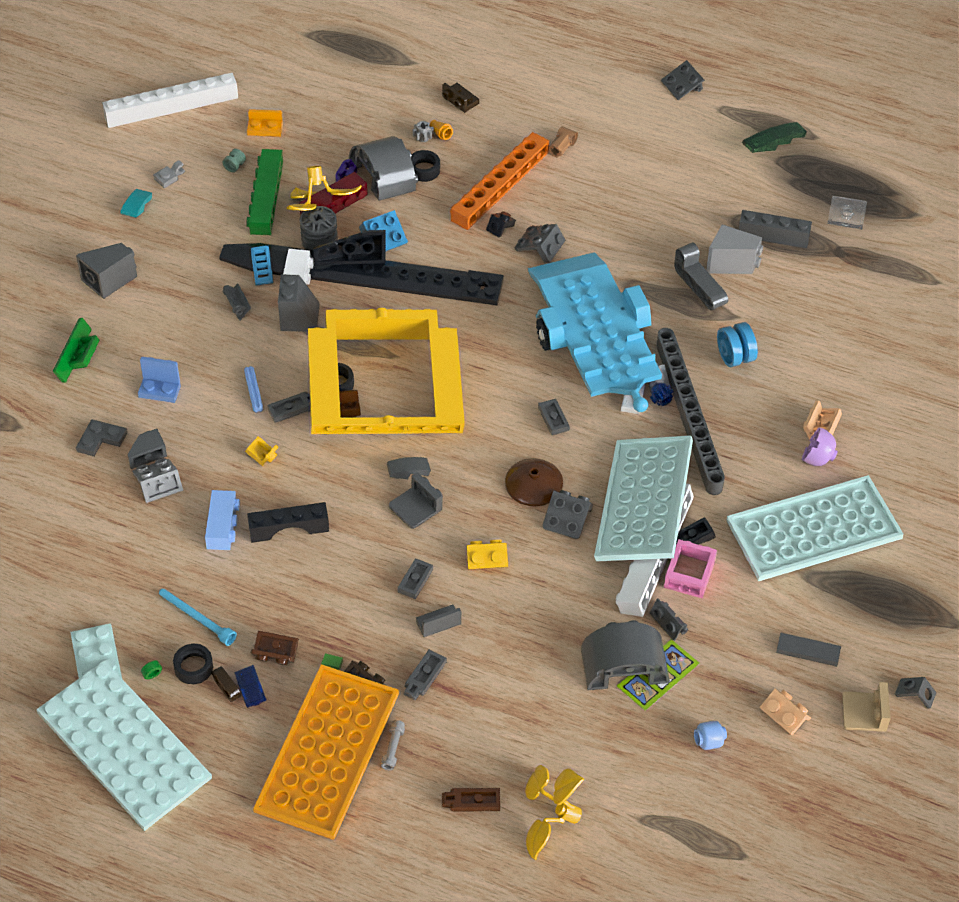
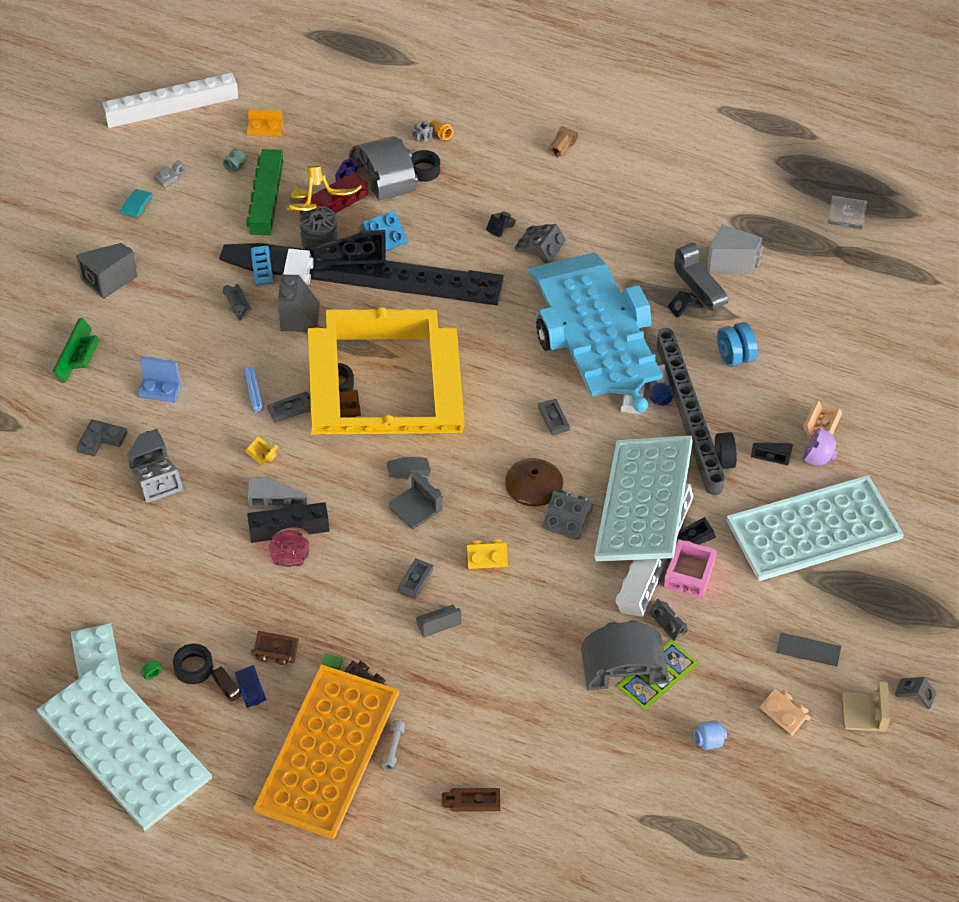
(222, 520): light blue brick -> none
(225, 635): medium azure piece -> none
(273, 494): none -> light grey slope
(289, 558): none -> clear pink plate
(424, 674): dark grey hinge -> none
(459, 97): dark brown bracket -> none
(499, 180): orange brick -> none
(564, 786): yellow plant -> none
(683, 80): dark grey hinge -> none
(686, 299): none -> black bracket
(726, 449): none -> black tyre
(770, 138): clear green slope -> none
(773, 452): none -> black slope
(776, 228): dark grey brick -> none

